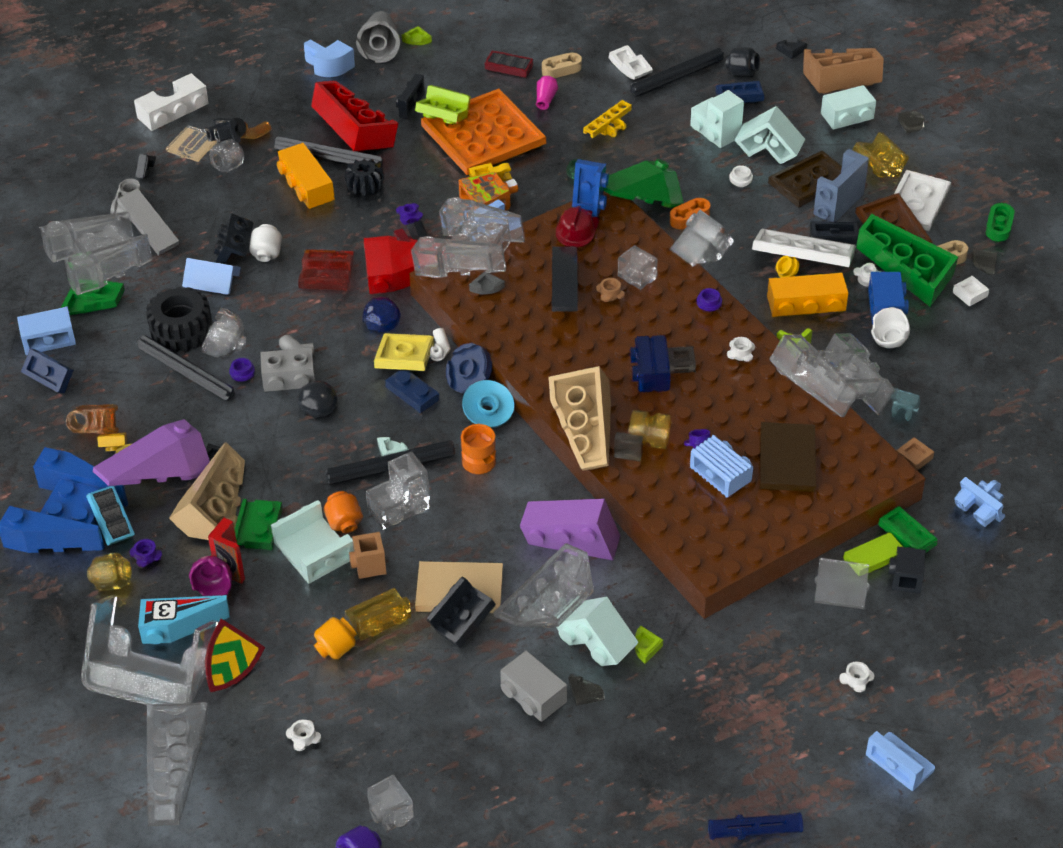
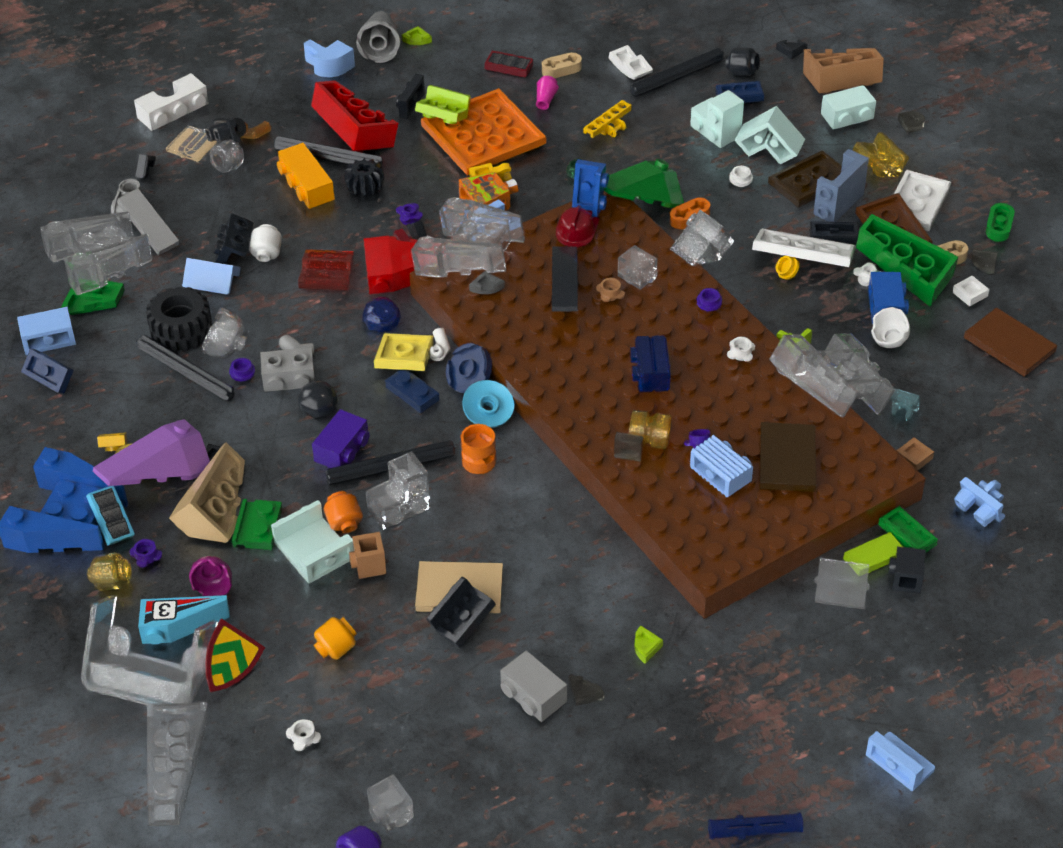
(99, 419): clear orange piece -> none
(225, 546): red panel -> none
(340, 440): none -> dark purple brick
(378, 613): clear yellow bracket -> none
(389, 446): light aqua tile -> none
(550, 592): clear wedge -> none
(579, 523): medium lavender wedge -> none
(584, 413): tan wedge -> none
(601, 630): light aqua brick -> none
(681, 359): clear smoke tile -> none
(807, 294): light orange brick -> none
(860, 670): white plate -> none
(1010, 341): none -> reddish brown tile

